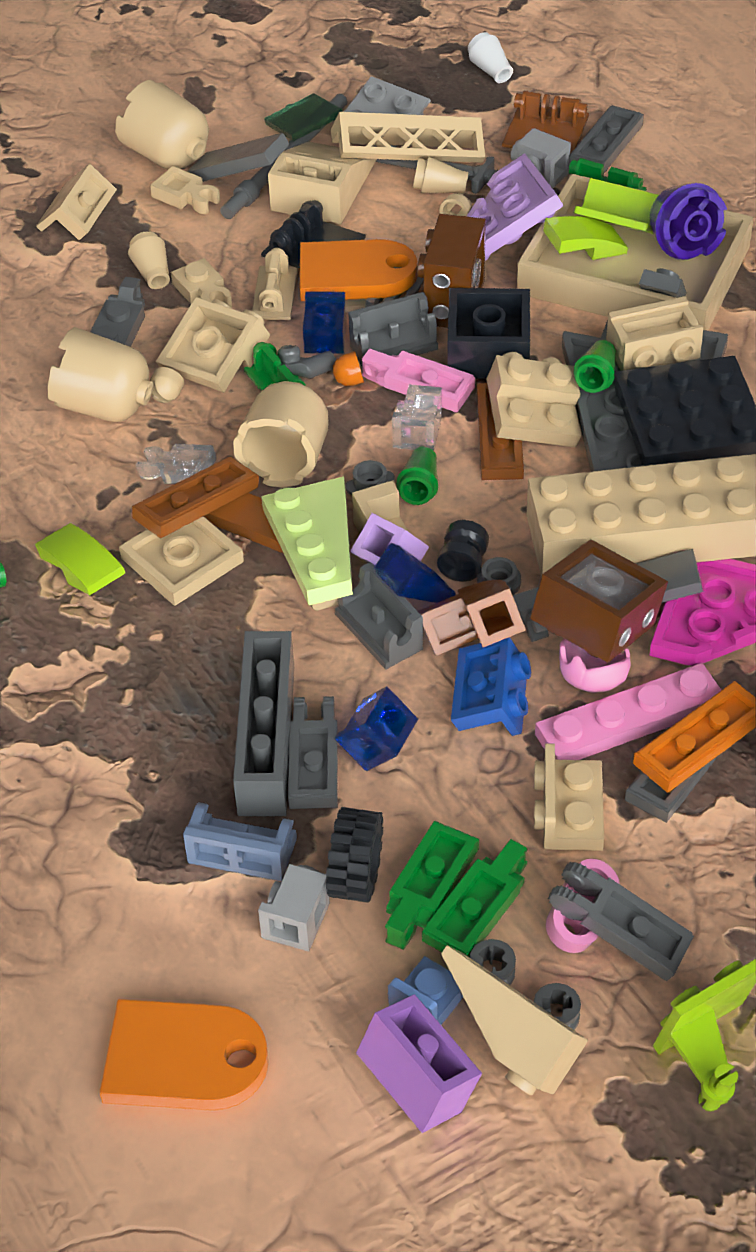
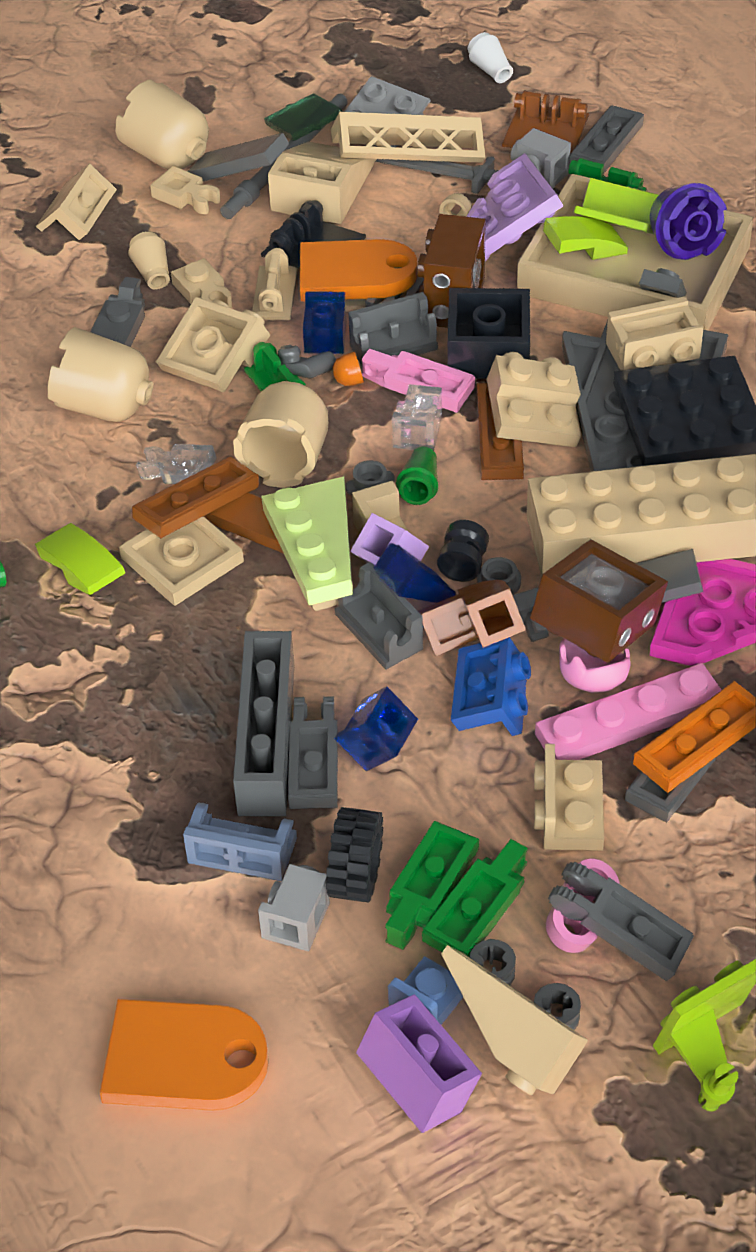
(166, 384): tan hinge -> none
(438, 177): tan cone -> none
(596, 367): green cone -> none

